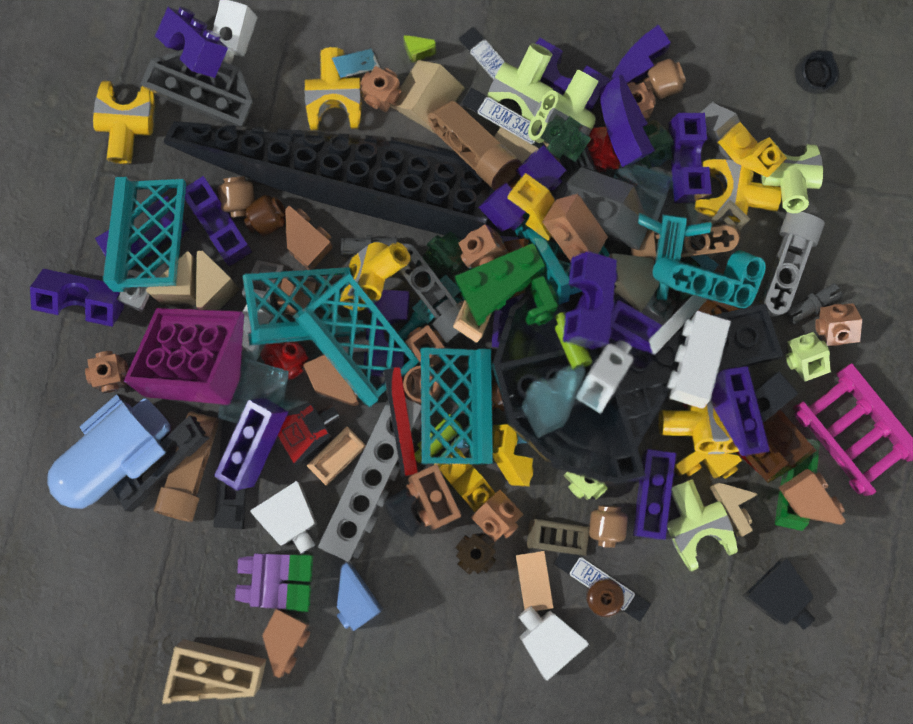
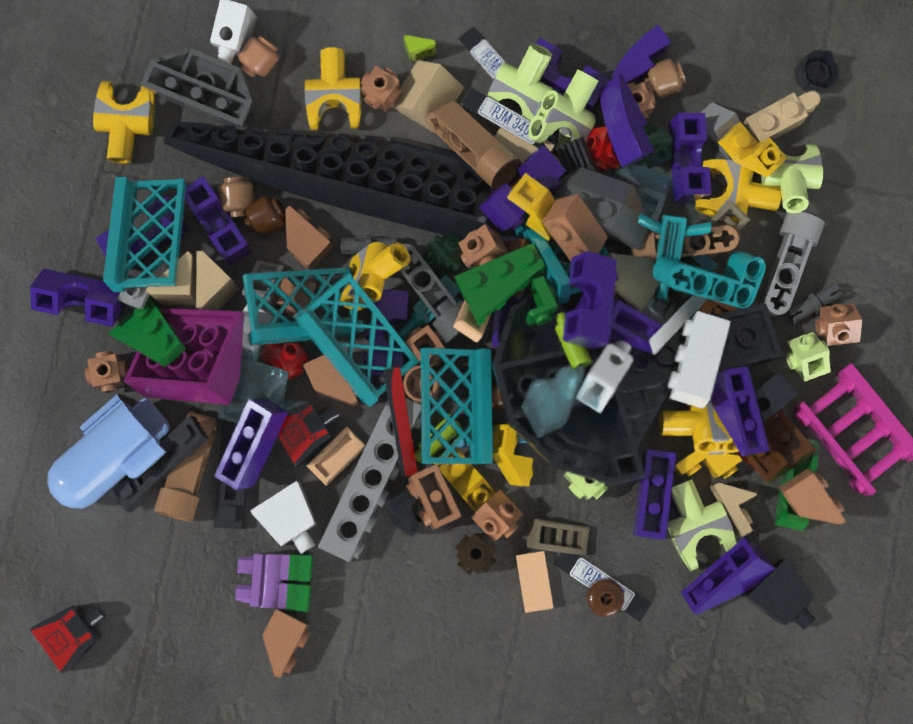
(69, 635): none -> torso
(150, 334): none -> green wing
(202, 47): dark purple arch -> none
(211, 672): tan wedge -> none
(258, 56): none -> nougat head
(355, 63): medium azure sticker -> none
(355, 599): medium blue slope -> none
(549, 641): white torso -> none
(565, 137): clear green brick -> none
(608, 525): medium nougat head -> none
(729, 576): none -> dark purple slope
(781, 116): none -> tan hinge

